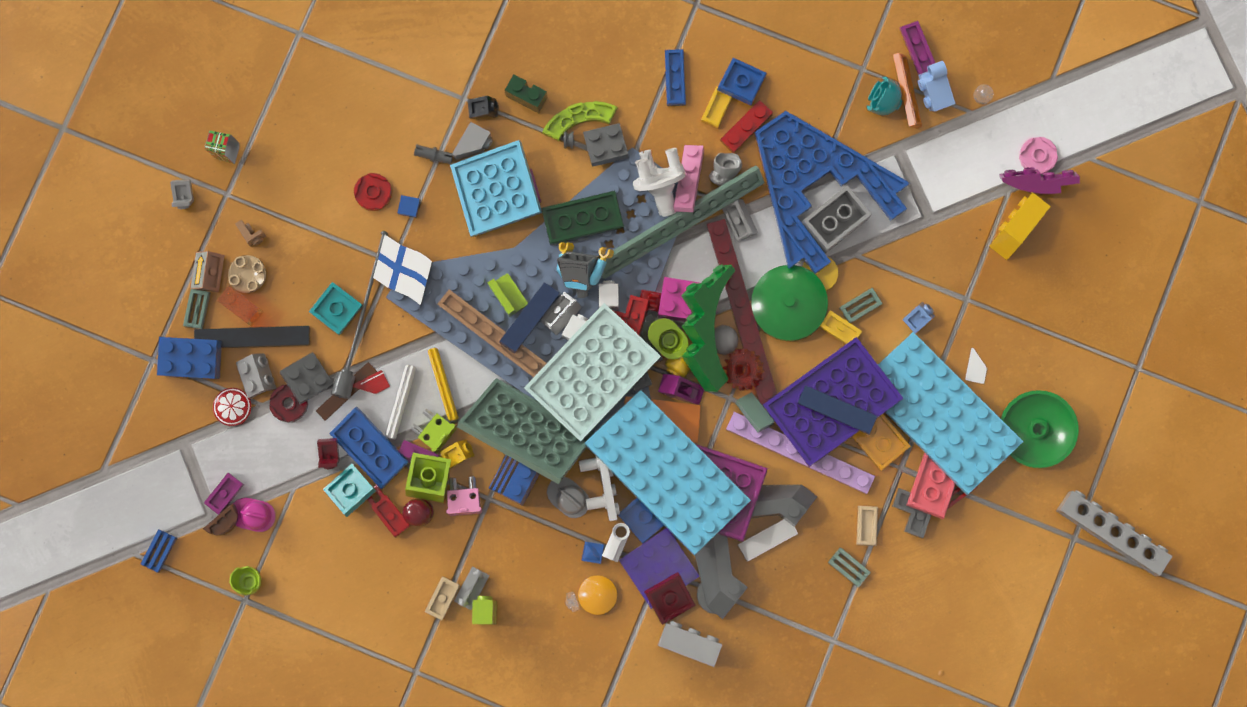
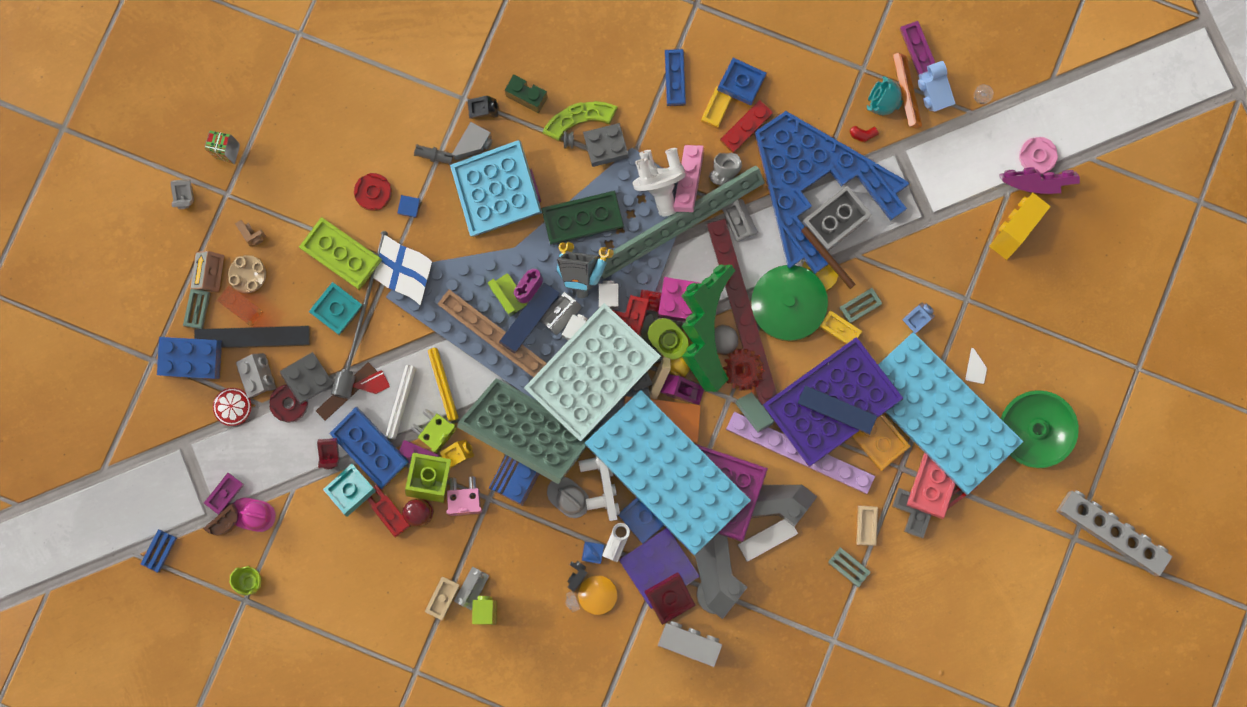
(340, 253): none -> lime tile
(528, 286): none -> magenta beam
(575, 579): none -> black bracket
(659, 377): none -> tan tile
(827, 256): none -> reddish brown piece
(862, 135): none -> red arm

